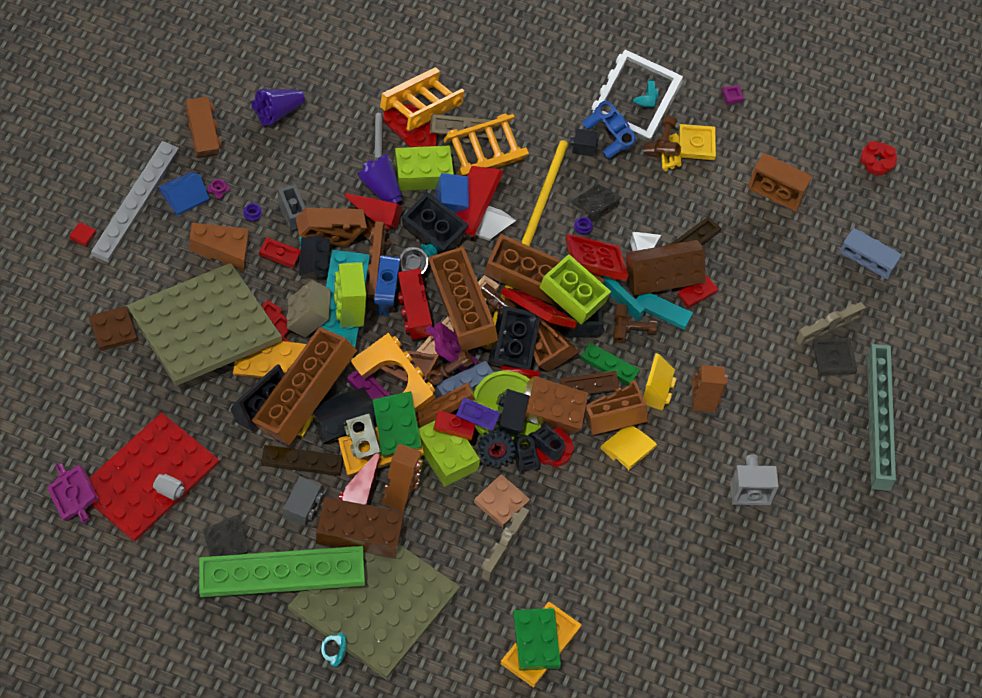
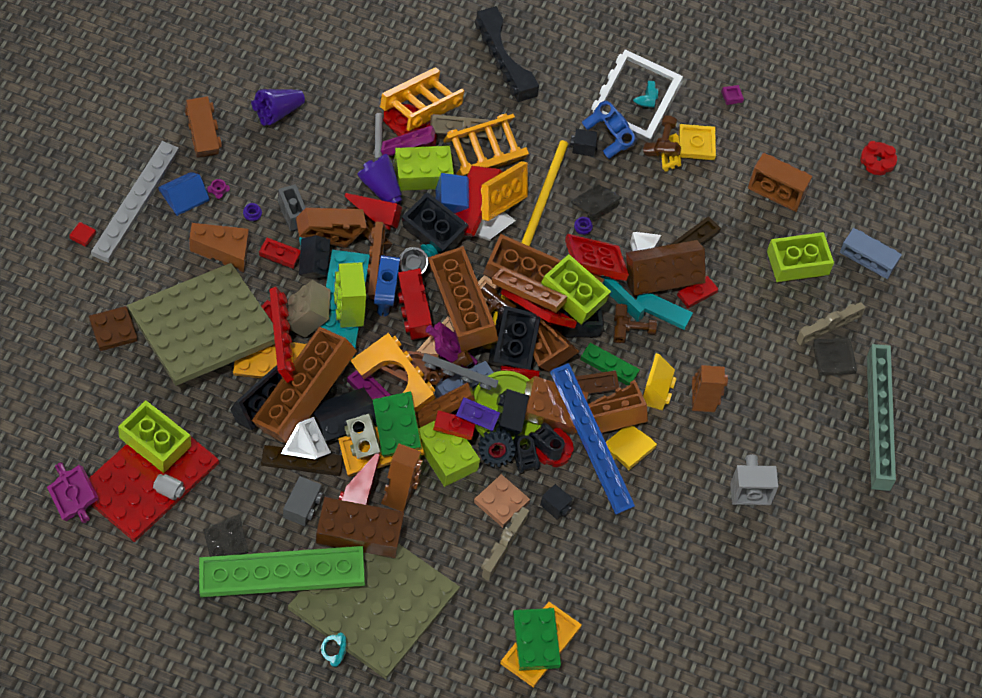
(154, 436): none -> lime brick
(281, 334): none -> red plate
(306, 441): none -> white slope
(412, 139): none -> magenta plate
(451, 369): none -> dark grey plate
(504, 191): none -> light orange plate
(521, 81): none -> black arch
(529, 289): none -> dark orange plate
(556, 502): none -> black brick
(592, 438): none -> blue plate
(800, 257): none -> lime brick

